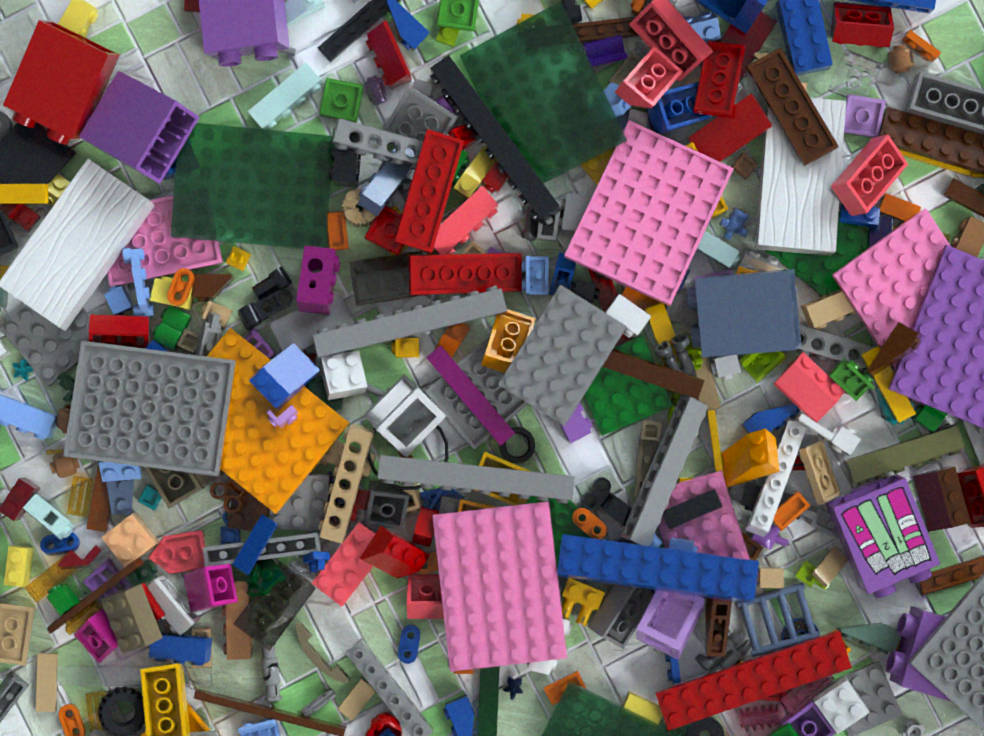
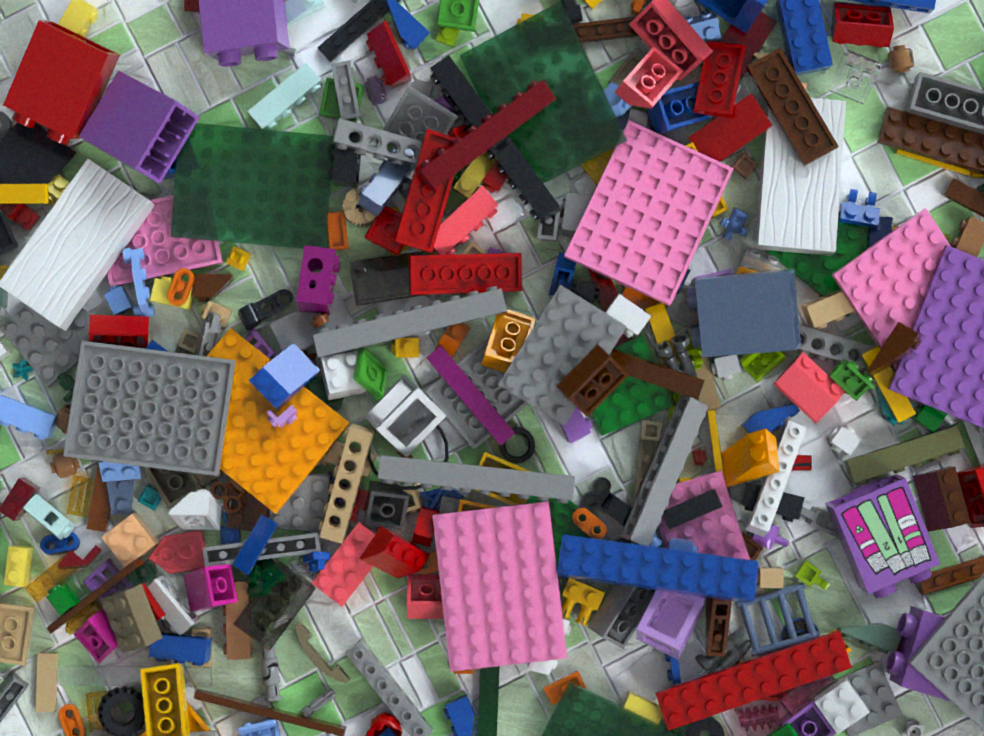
(172, 326): green brick -> none
(197, 512): none -> white slope
(276, 281): black piece -> none
(319, 320): none -> dark orange plate
(345, 90): none -> light grey plate
(356, 699): tan tile -> none
(370, 373): none -> bright green tile
(409, 644): blue plate -> none
(486, 134): none -> dark red brick
(514, 687): dark blue plant -> none
(531, 229): dark grey piece -> none
(536, 275): light blue bracket -> none
(592, 380): none -> reddish brown slope
(605, 50): dark purple panel -> none
(699, 457): none -> clear red plate
(718, 251): light aqua brick -> none
(790, 510): orange tile -> none
(813, 427): white tile -> none
(819, 472): tan plate -> none
(829, 566): tan tile -> none
(863, 115): lavender tile -> none
(869, 175): coral brick -> none
(898, 208): orange tile -> none
(925, 49): orange plate -> none

